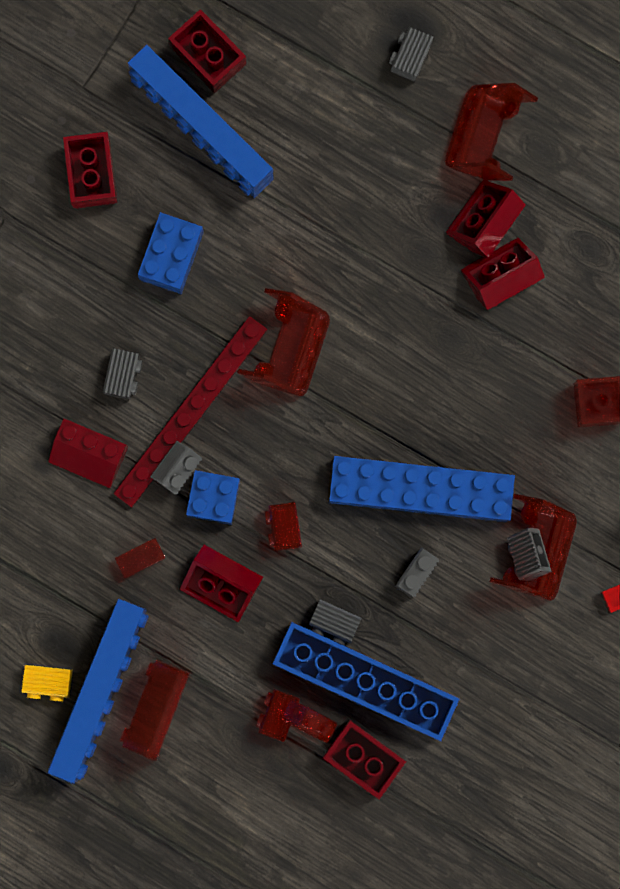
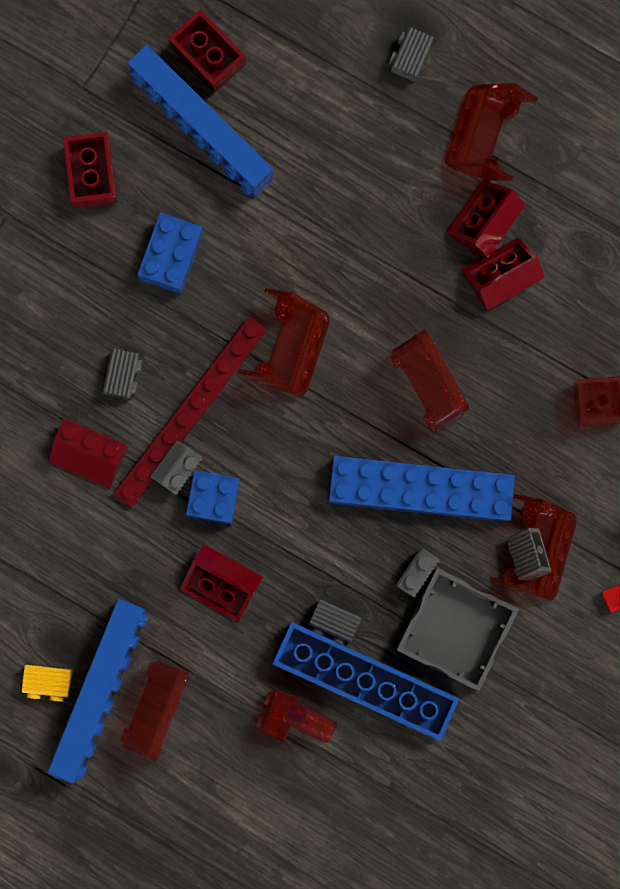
(140, 558): clear red plate -> none
(284, 526): clear red brick -> none
(364, 759): dark red brick -> none
(430, 380): none -> clear red windscreen
(457, 629): none -> dark grey tile

